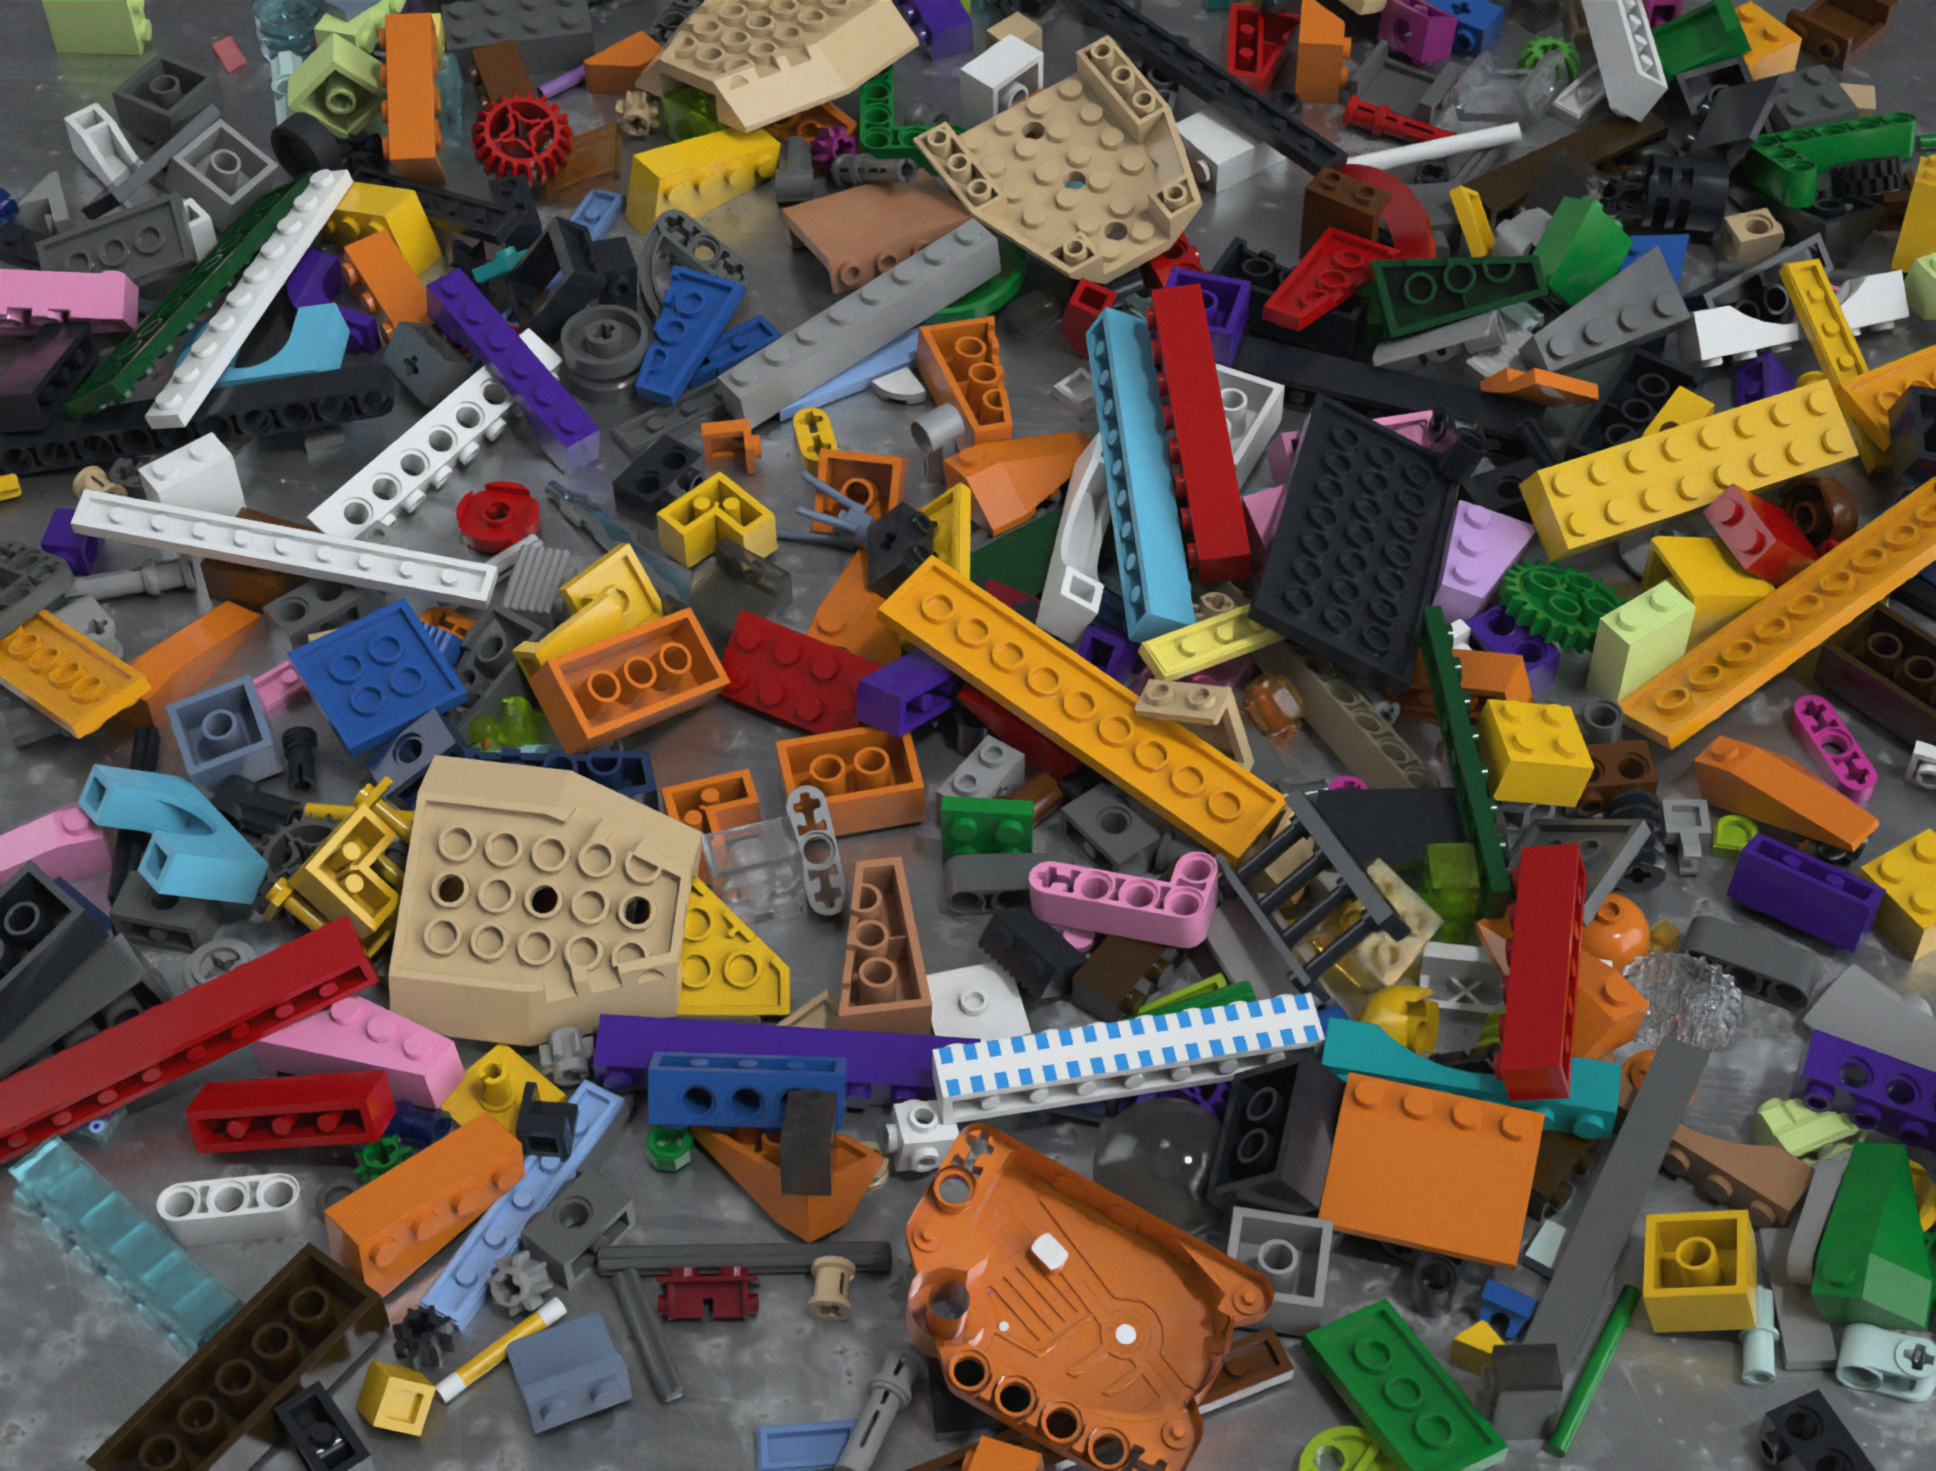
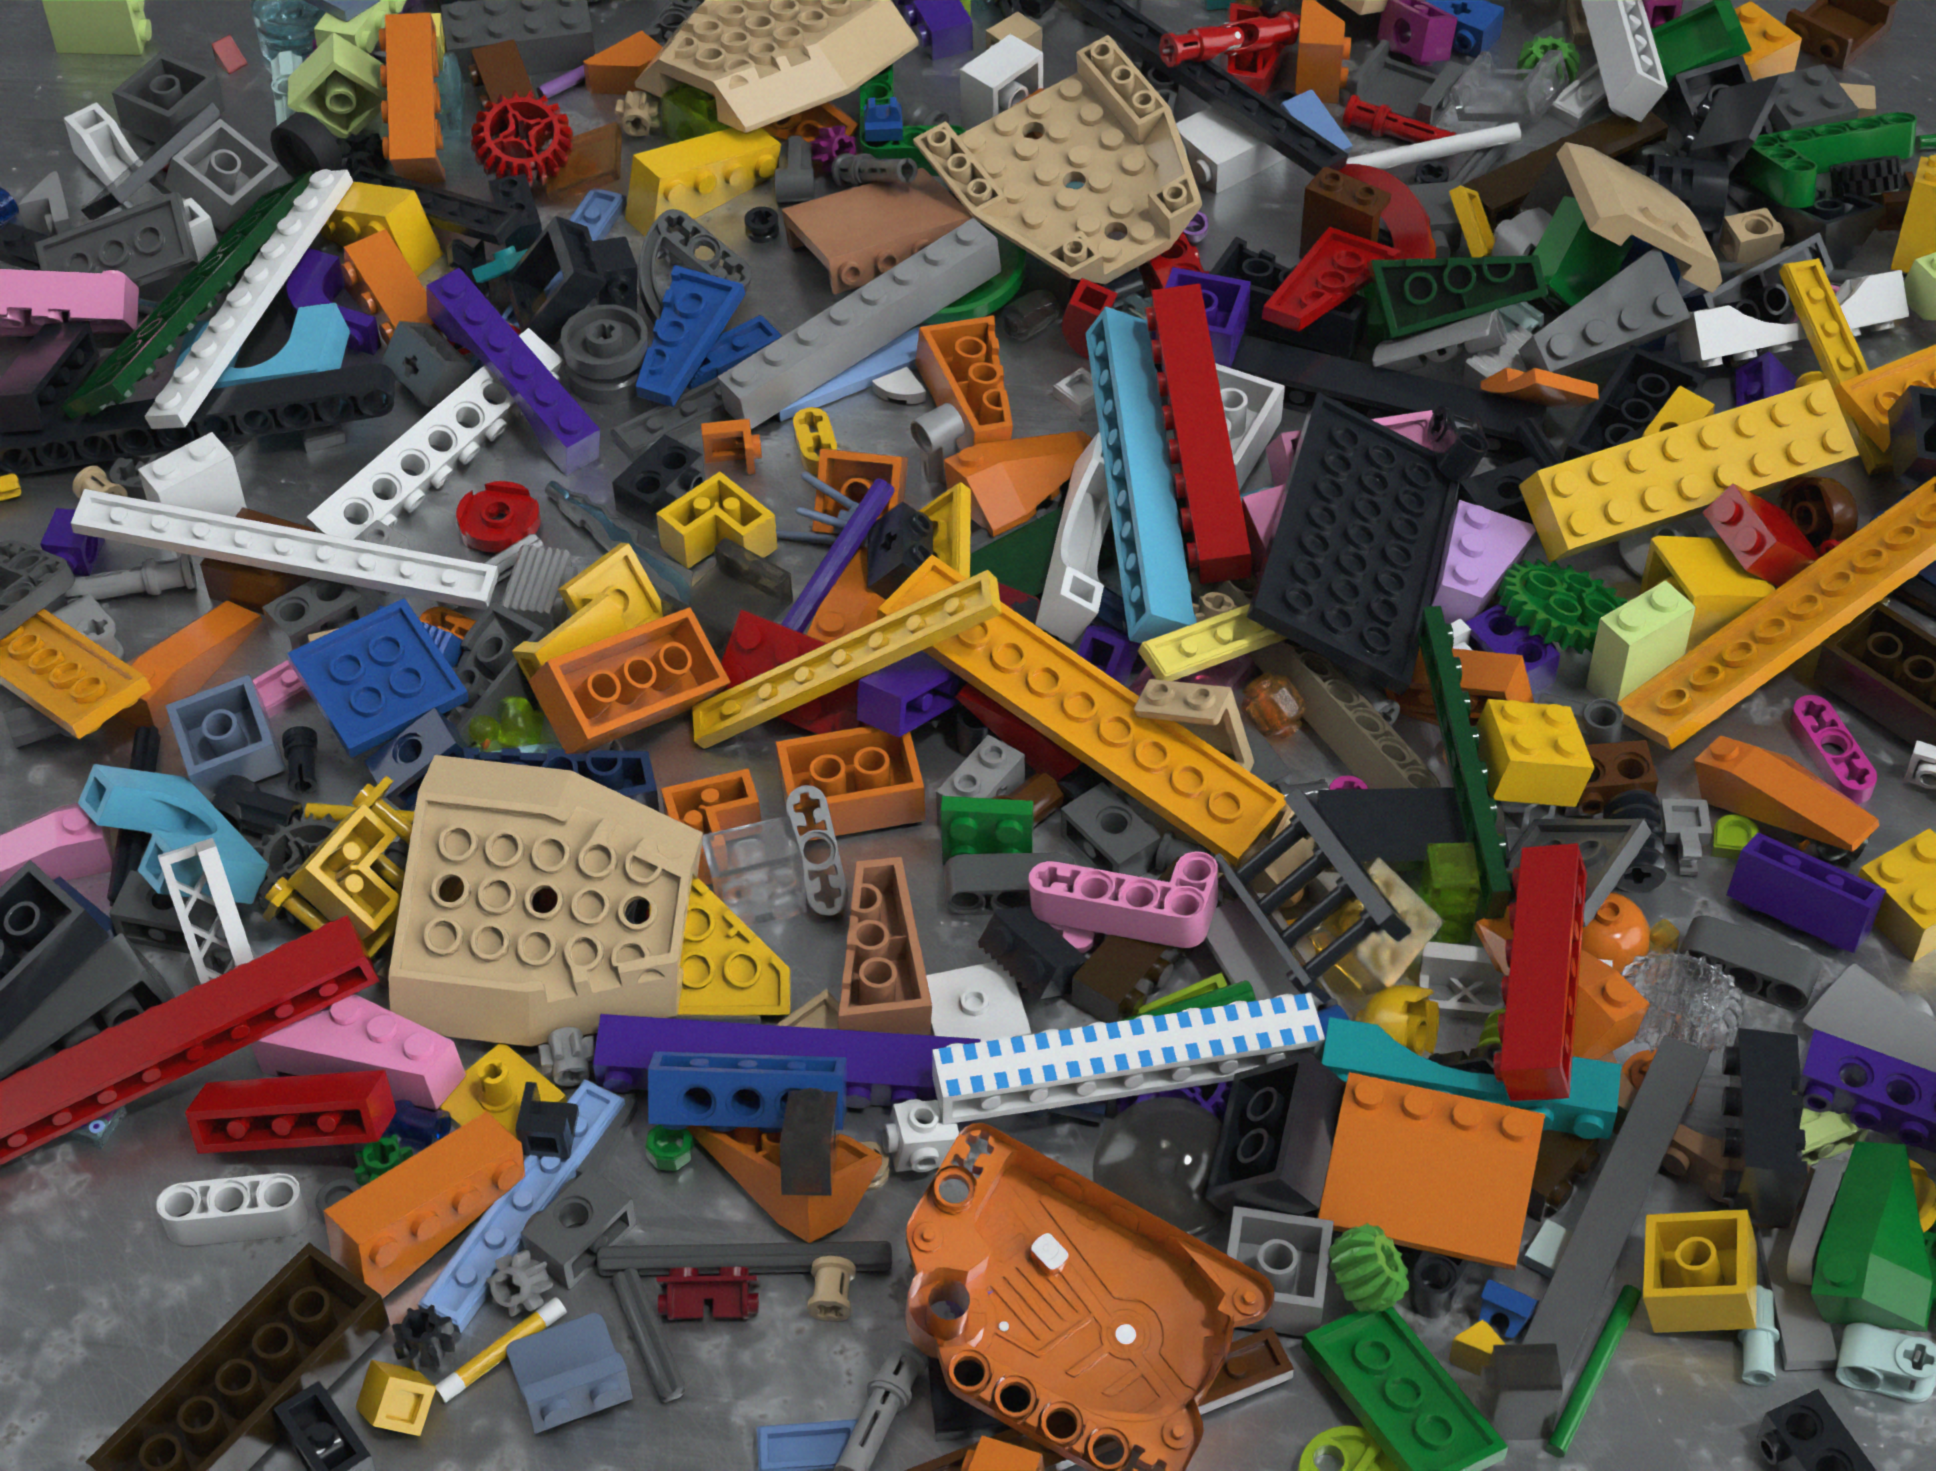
(123, 1244): clear light blue brick -> none
(221, 898): none -> white fence
(761, 224): none -> black bush
(839, 555): none -> dark purple axle
(847, 659): none -> yellow plate
(883, 121): none -> blue tile
(1197, 228): none -> medium lavender hinge
(1210, 41): none -> red piece
(1312, 113): none -> medium blue tile
(1368, 1268): none -> bright green gear
(1625, 203): none -> tan wedge
(1764, 1126): none -> black wedge

